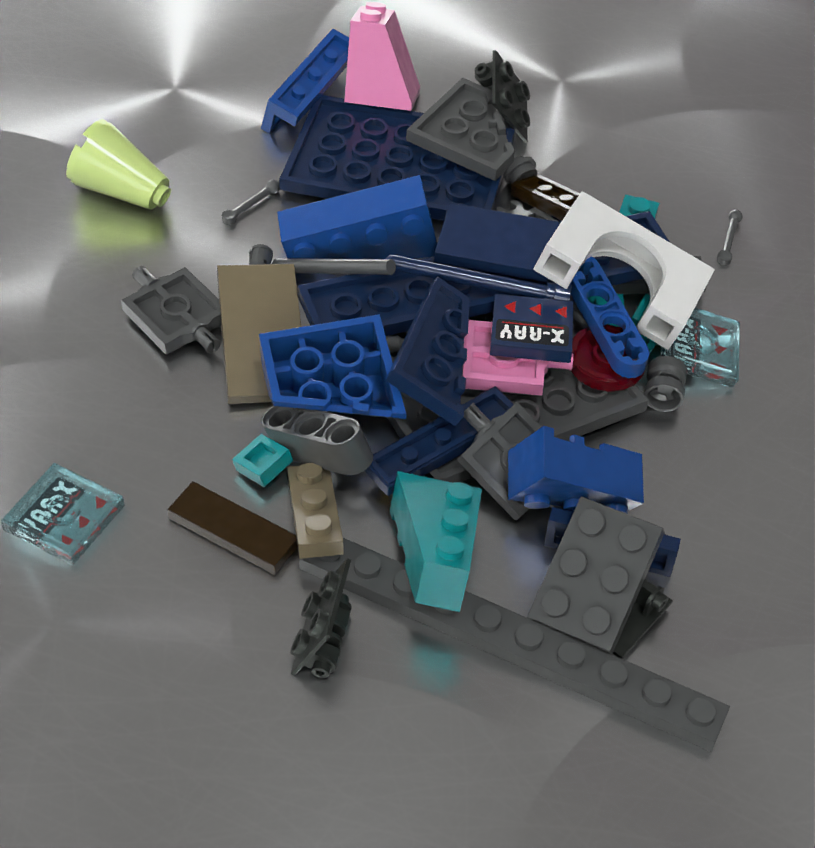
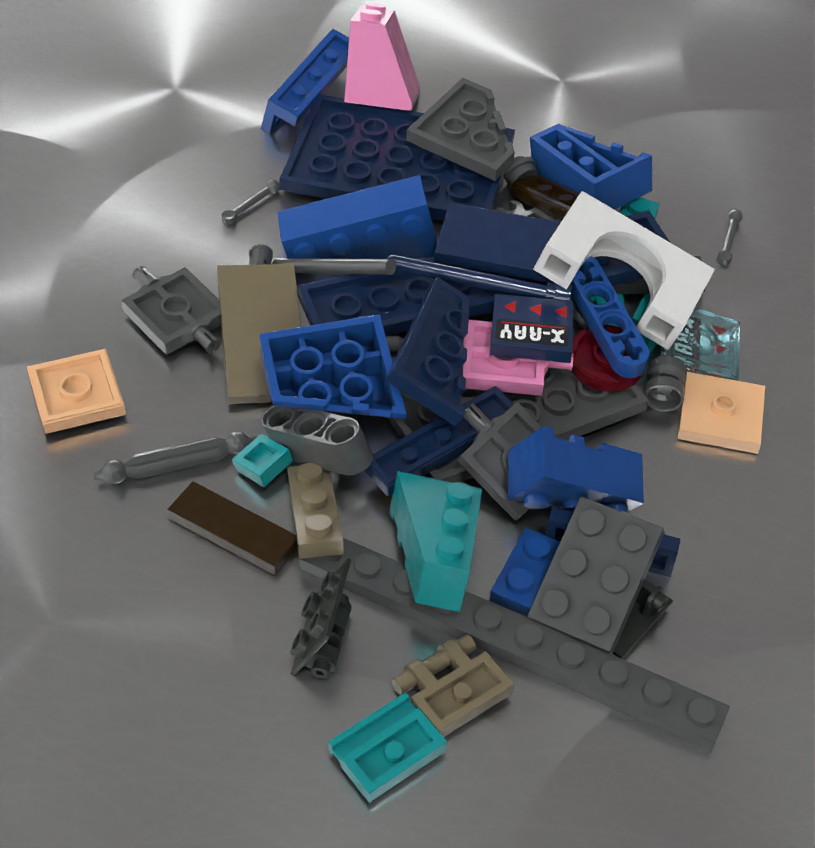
(63, 513): clear light blue tile -> none
(75, 391): none -> light nougat plate
(116, 168): yellowish green cone -> none
(173, 458): none -> dark grey wheel
(387, 747): none -> teal plate
(460, 694): none -> dark tan plate
(508, 92): pearl dark grey hinge -> none
(524, 572): none -> blue plate
(591, 167): none -> blue wedge
(722, 412): none -> light nougat plate

